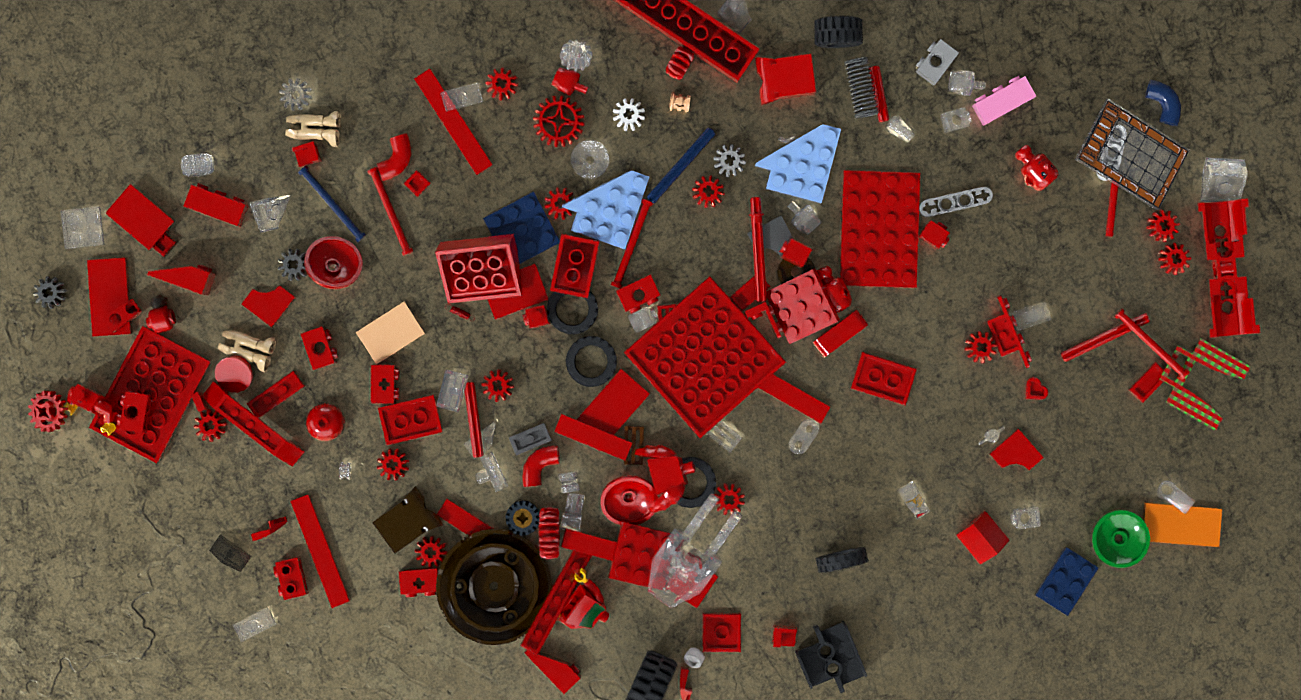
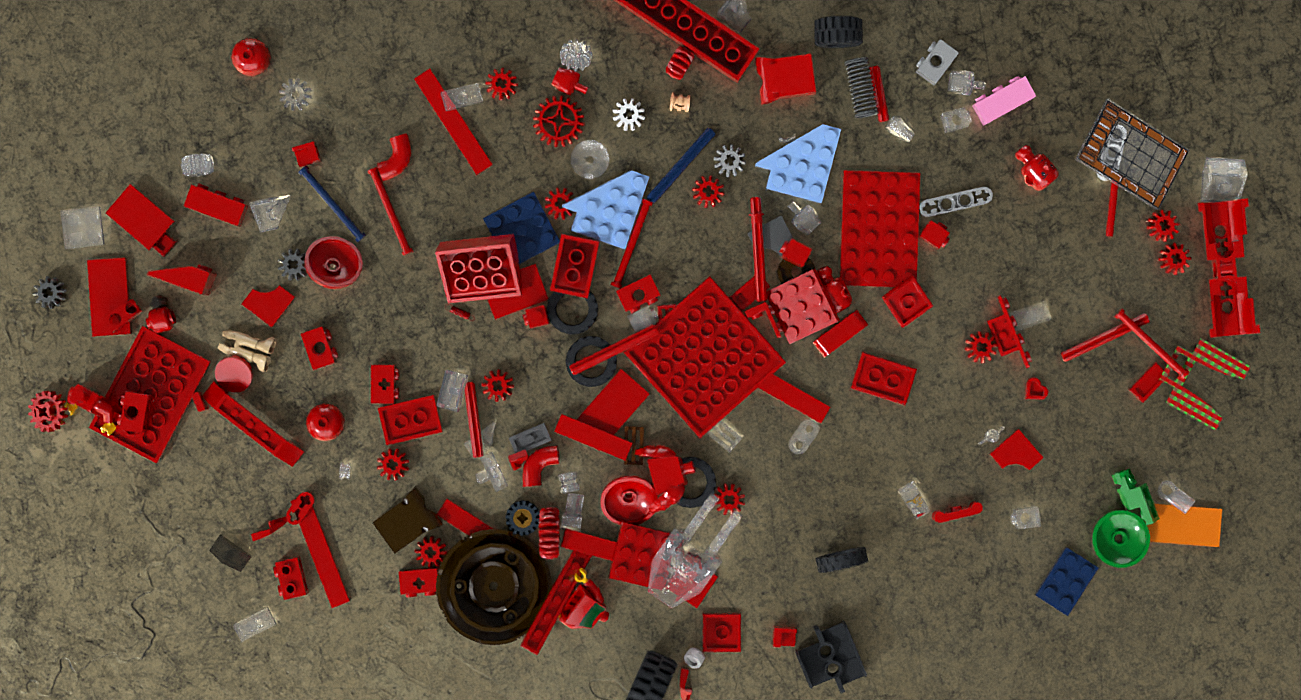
(204, 428): red gear -> none
(250, 57): none -> red cylinder
(275, 394): red tile -> none
(297, 505): none -> red beam
(307, 120): tan piece -> none
(390, 333): light nougat tile -> none
(417, 183): red tile -> none
(517, 459): none -> red tile
(558, 671): red slope -> none
(613, 349): none -> red axle
(907, 301): none -> red tile
(957, 512): none -> red plate
(983, 538): red slope -> none
(1135, 496): none -> green plate
(1168, 99): dark blue cylinder -> none

